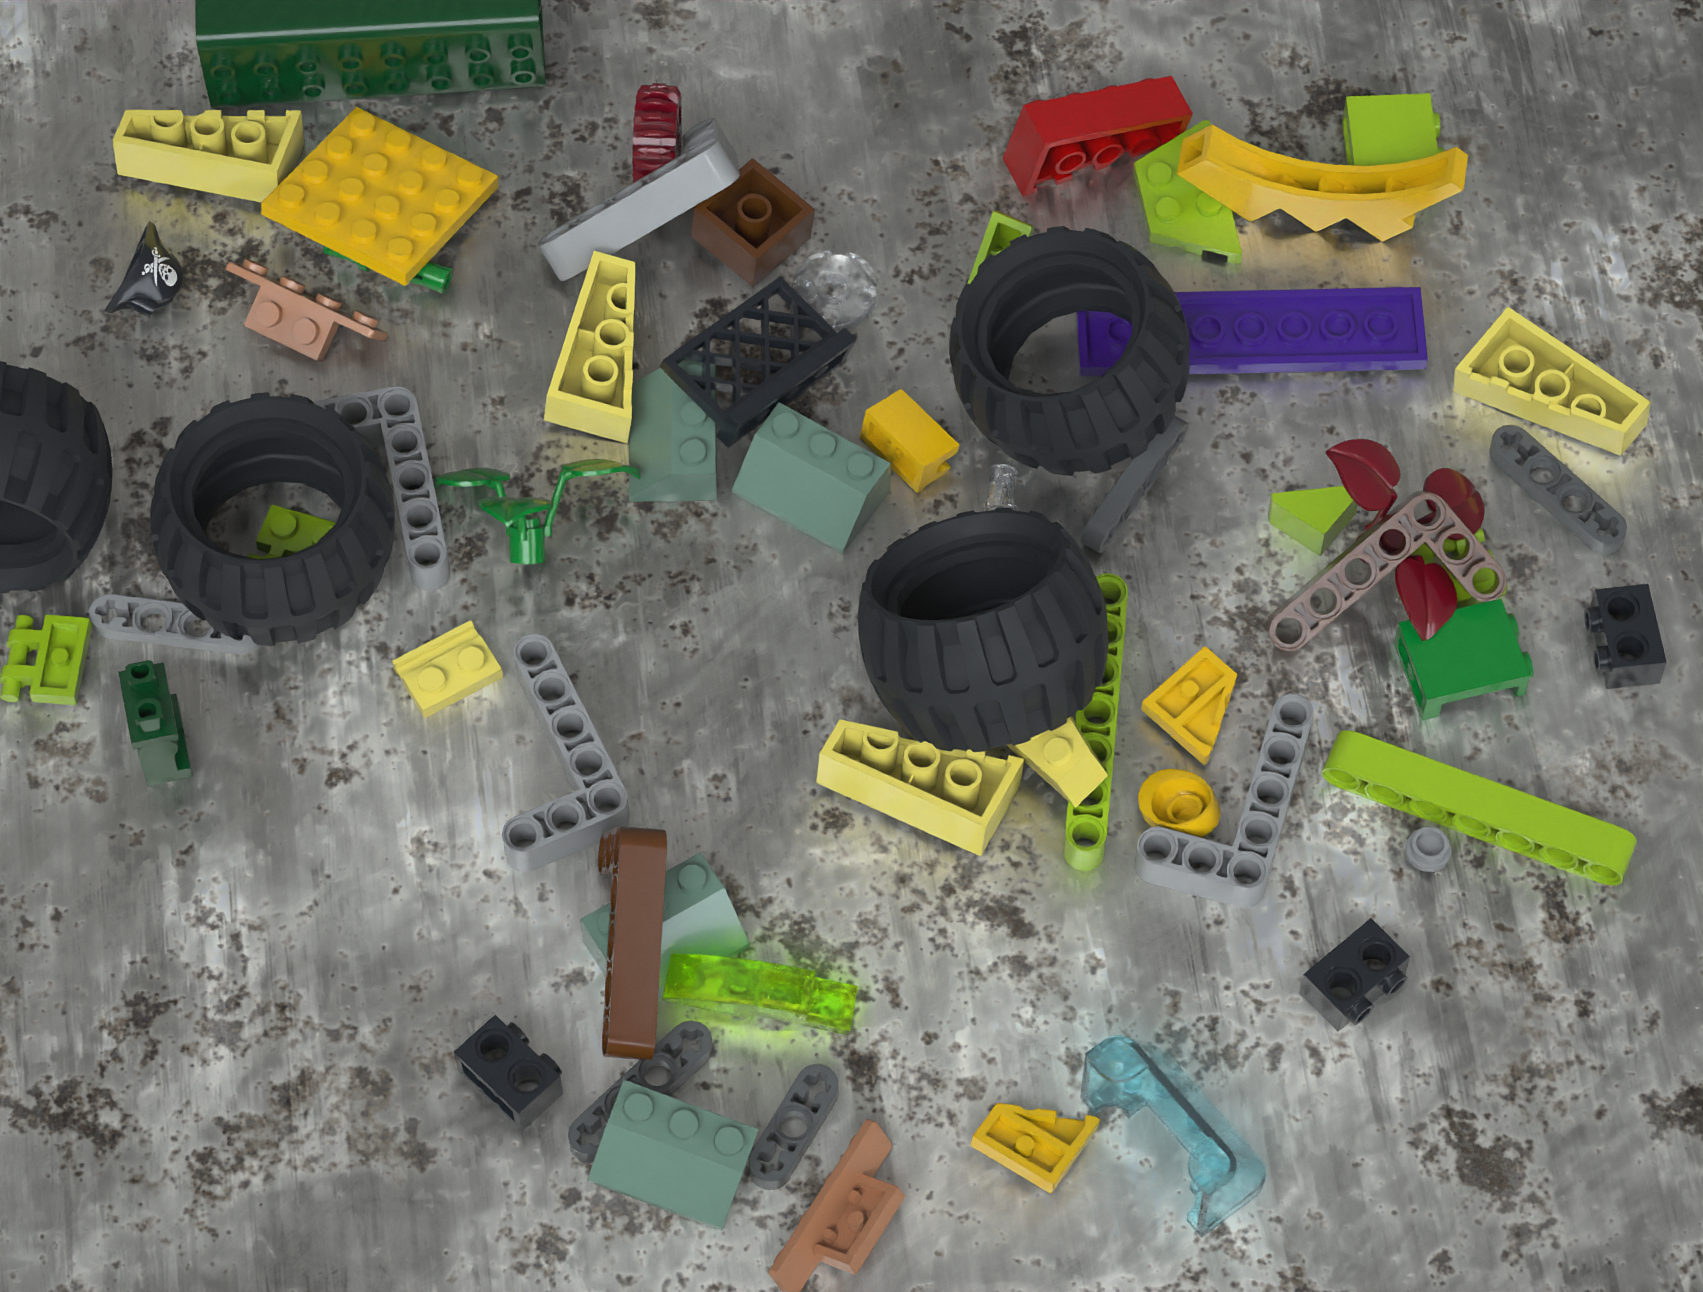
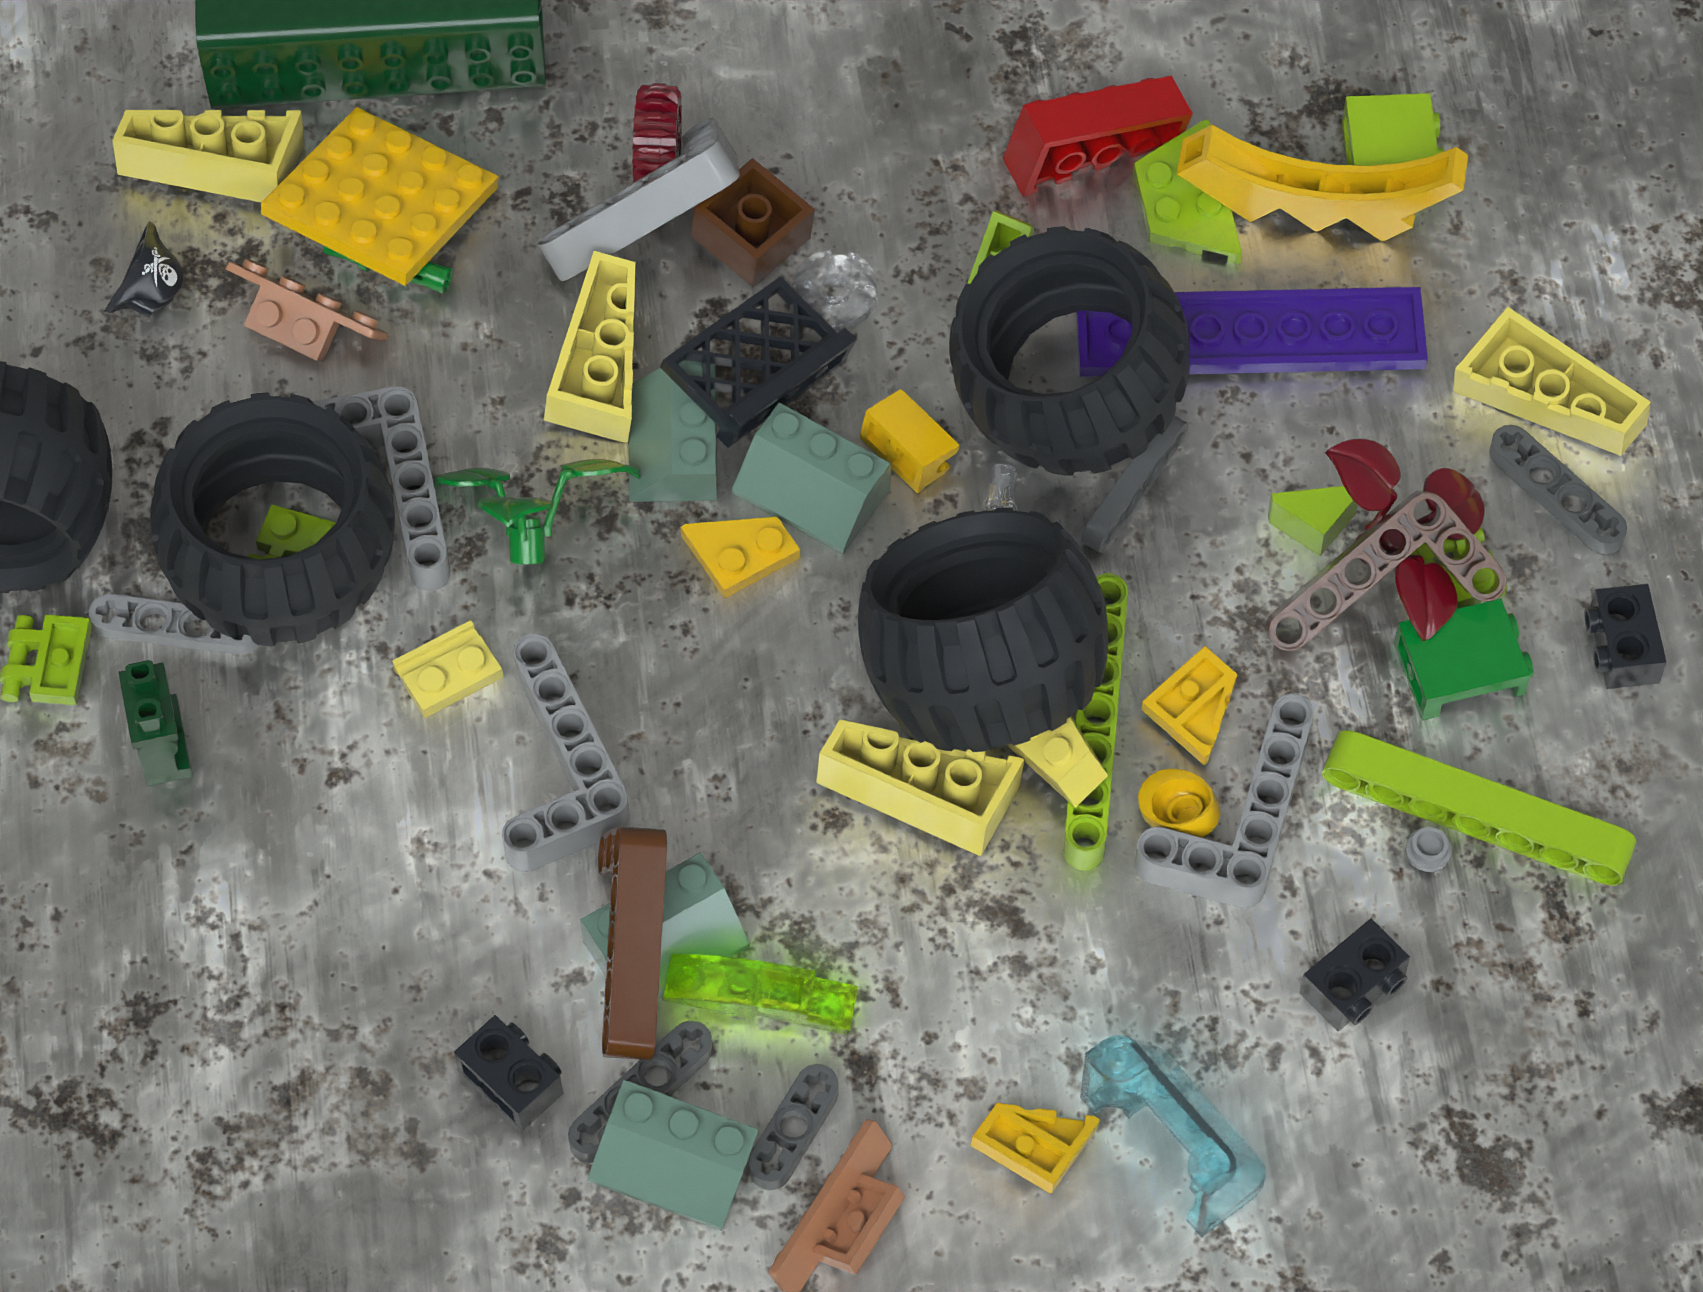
(740, 550): none -> yellow wing

